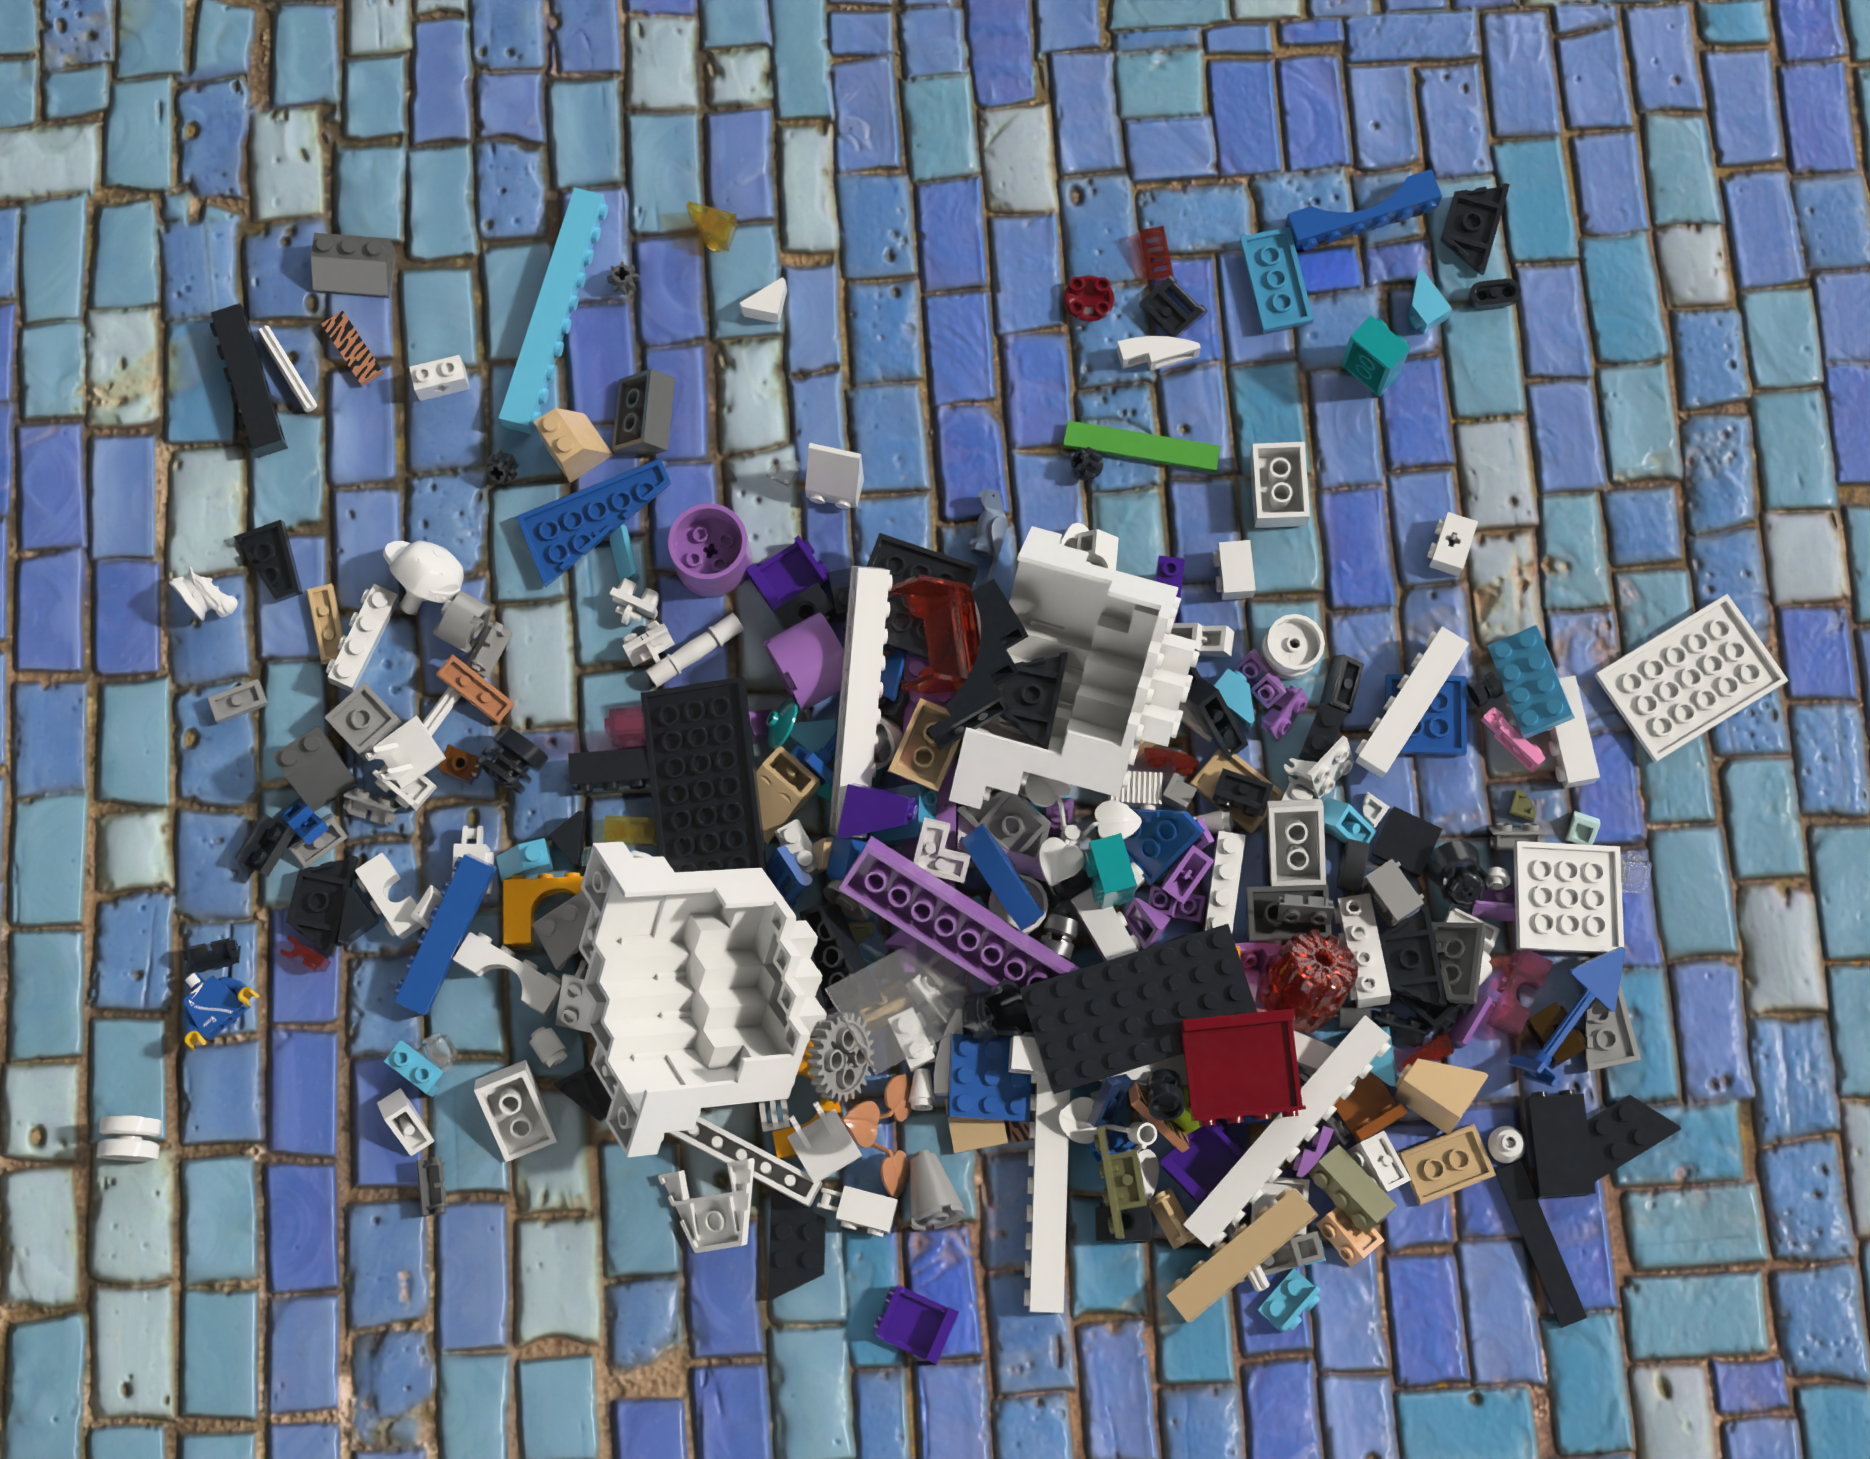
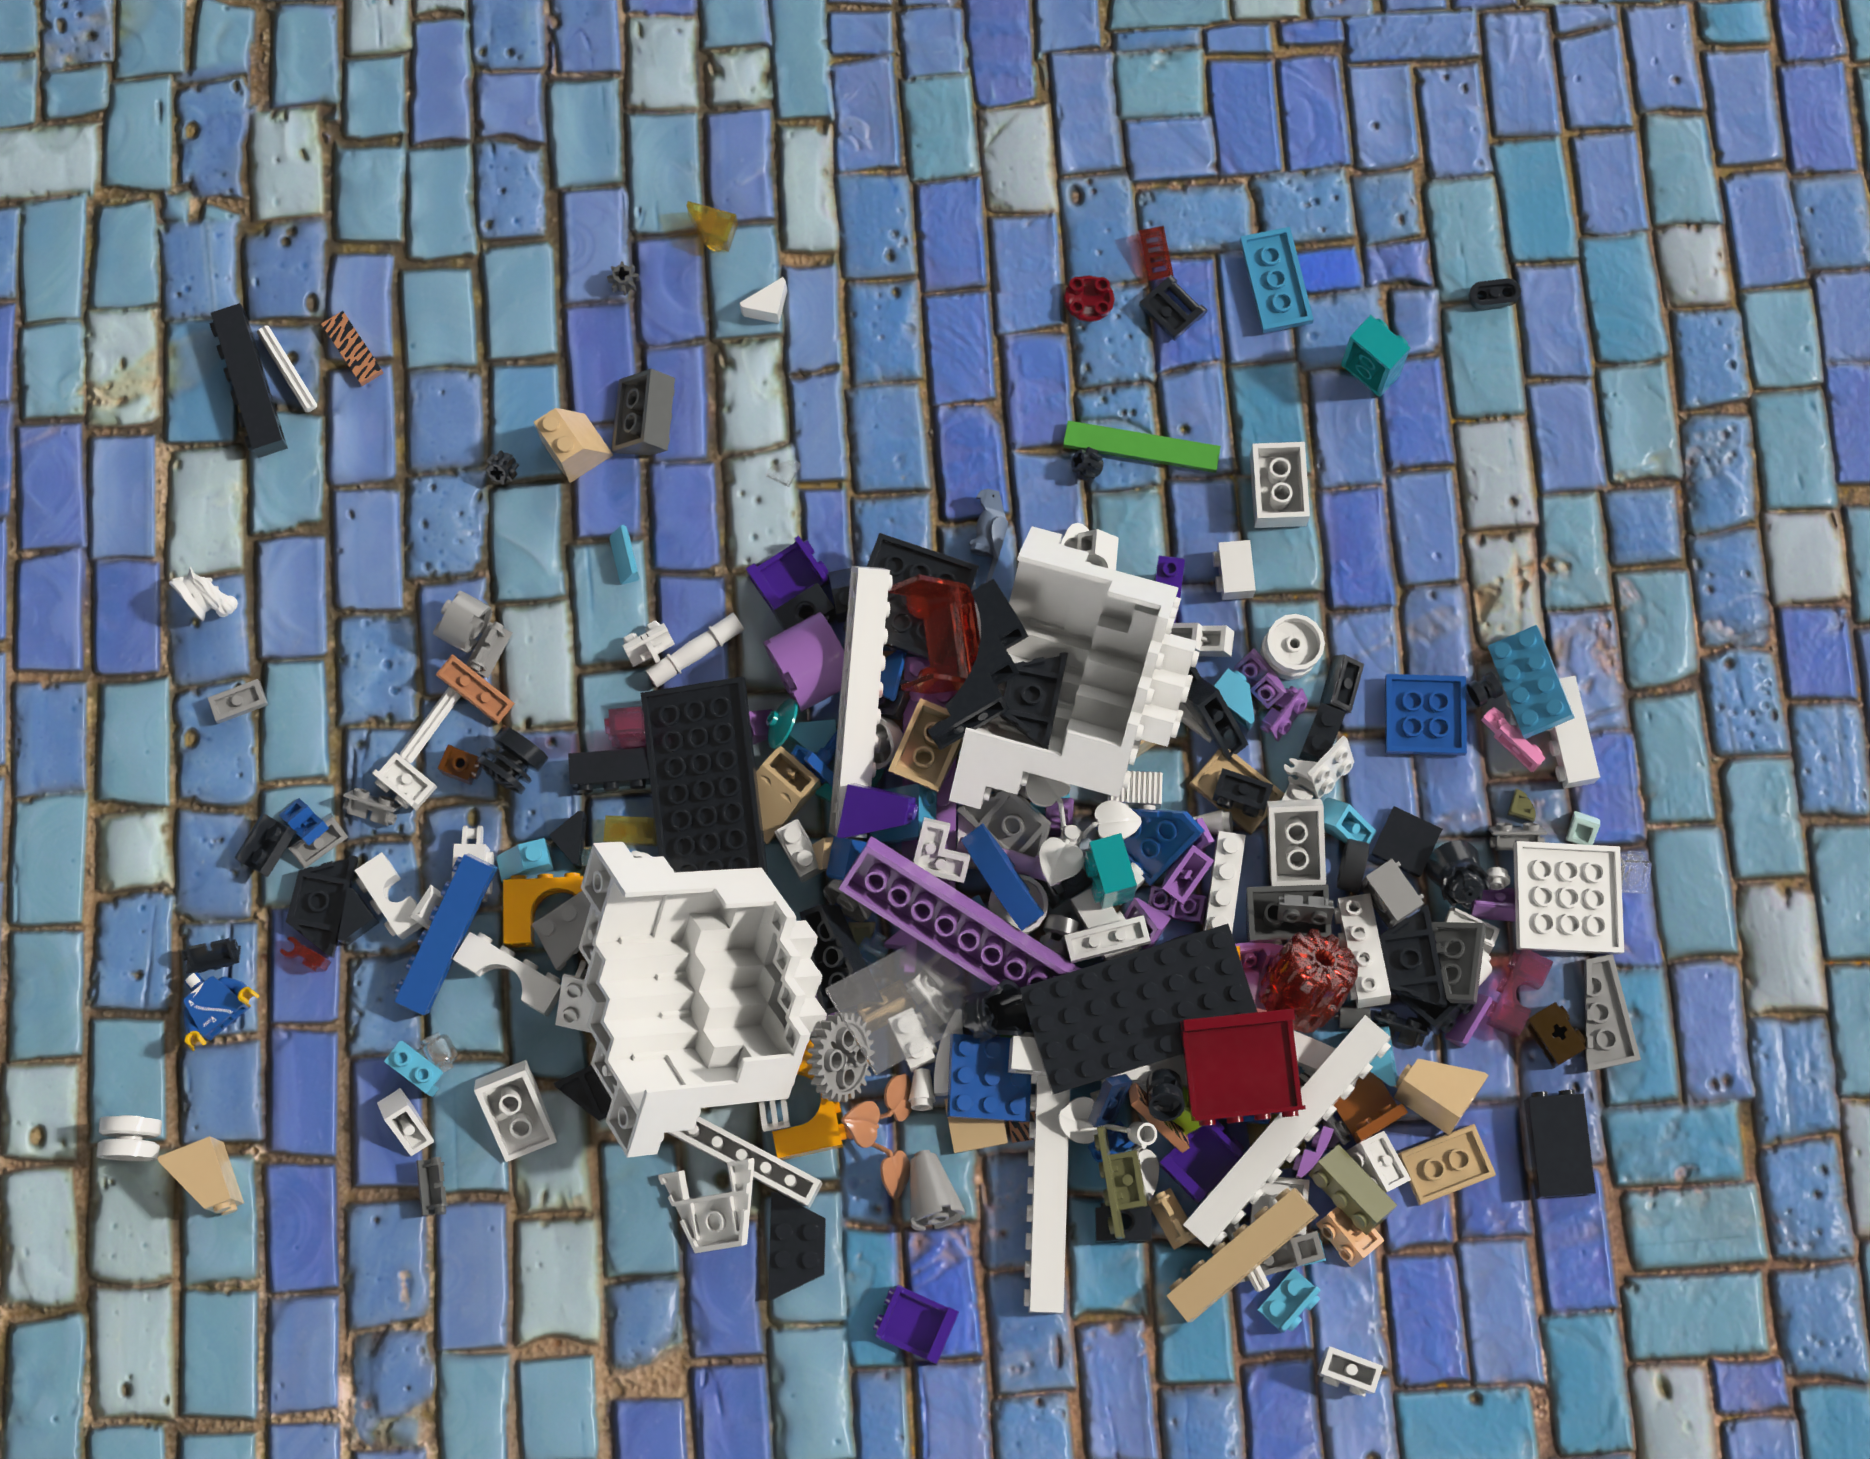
(205, 1174): none -> tan slope
(273, 558): black wing -> none
(315, 769): dark grey slope -> none
(325, 621): tan tile -> none
(352, 264): dark grey slope -> none
(363, 638): white brick -> none
(363, 720): light grey container -> none
(407, 753): white plate -> none
(424, 571): white piece -> none
(439, 377): white brick -> none
(548, 1046): white brick -> none
(553, 311): medium azure brick -> none
(577, 523): blue wing -> none
(624, 596): white hips -> none
(699, 533): medium lavender brick -> none
(783, 867): blue plate -> none
(823, 1145): white plate -> none
(833, 476): white slope -> none
(861, 1209): white brick -> none
(1107, 939): none -> white plate
(1156, 351): white slope -> none
(1178, 794): light grey panel -> none
(1179, 762): clear red slope -> none
(1316, 225): blue arch -> none
(1349, 1370): none -> white brick
(1373, 809): white tile -> none
(1411, 702): white brick -> none
(1427, 304): medium azure slope -> none
(1434, 1051): clear red slope -> none
(1452, 558): white brick -> none
(1474, 223): black wing -> none
(1500, 1140): white cone -> none
(1540, 1244): black tile -> none
(1601, 981): piece -> none
(1625, 1133): black wing -> none
(1691, 678): white plate -> none

